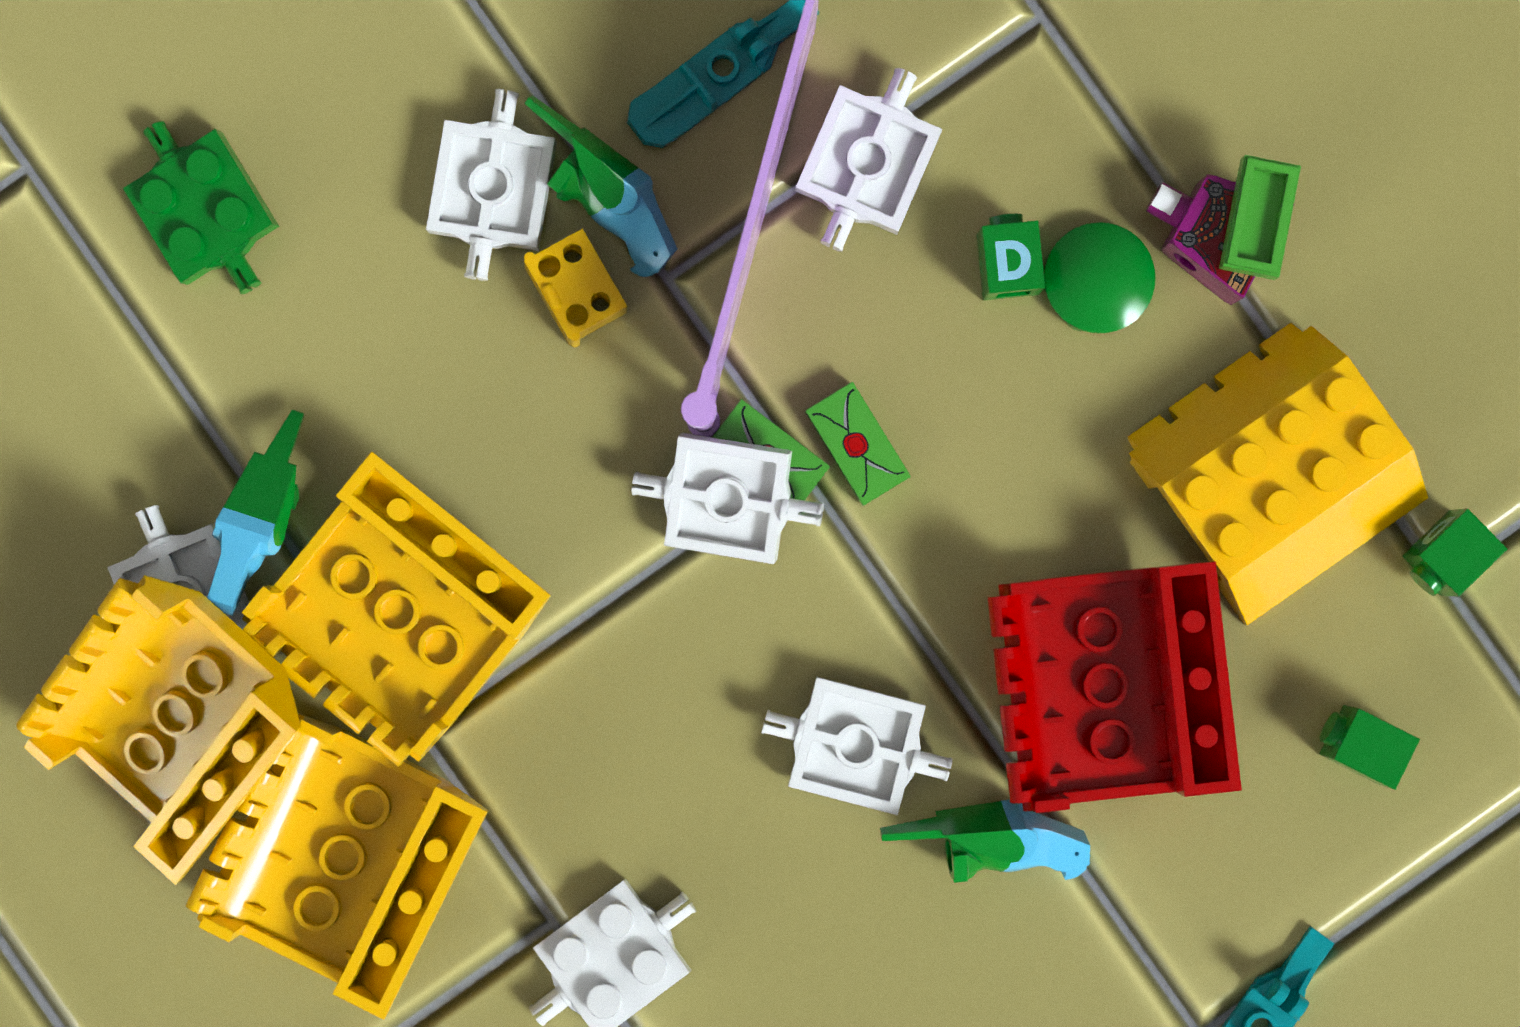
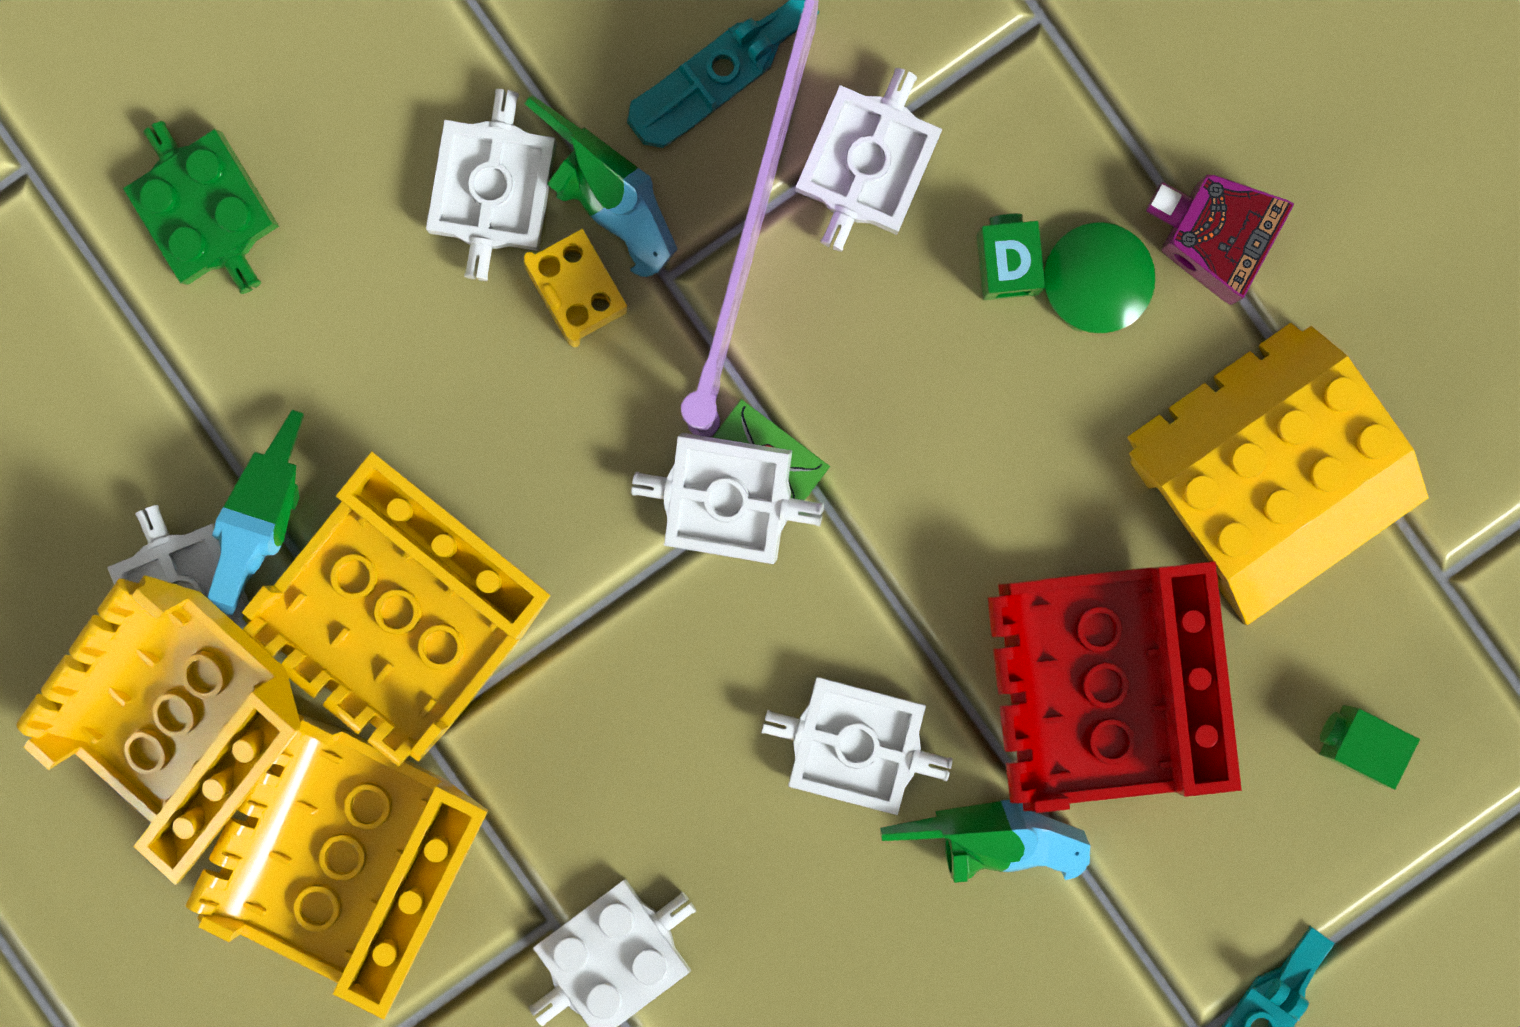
(857, 443): bright green tile -> none
(1260, 217): bright green tile -> none
(1453, 554): green brick -> none

